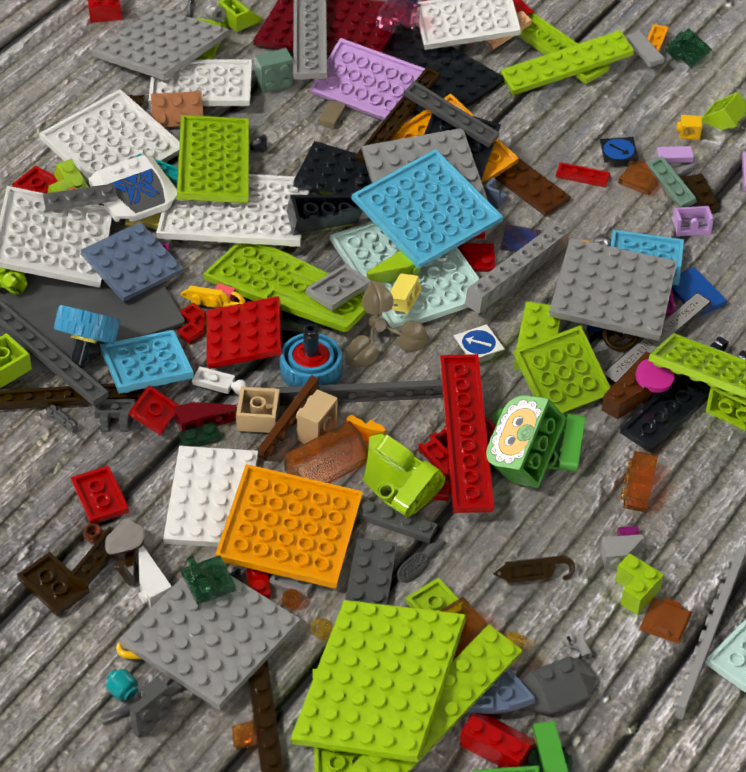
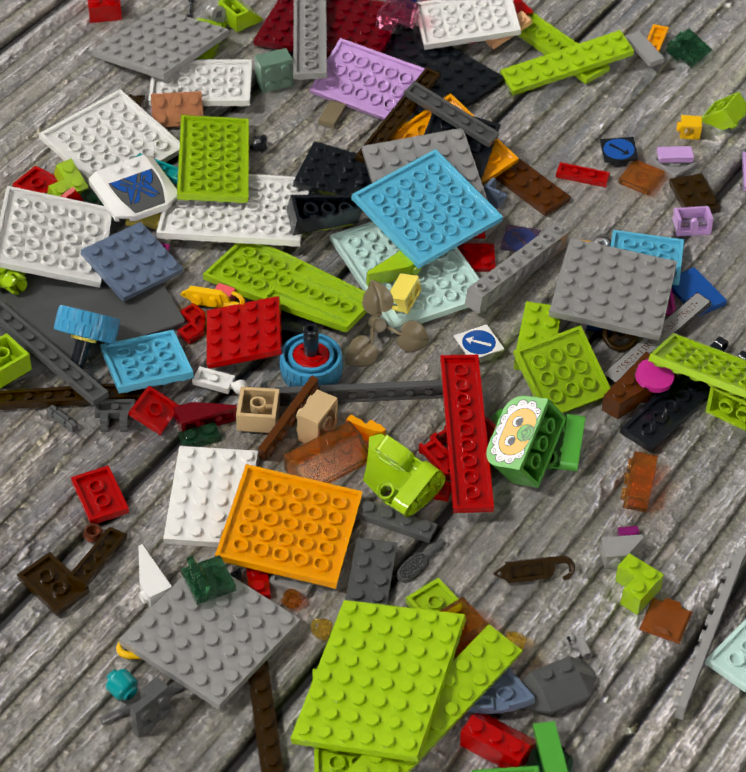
(79, 197): flat silver plate -> none
(125, 539): piece -> none
(244, 735): clear orange plate -> none
(338, 287): light grey plate -> none
(671, 182): sand green plate -> none

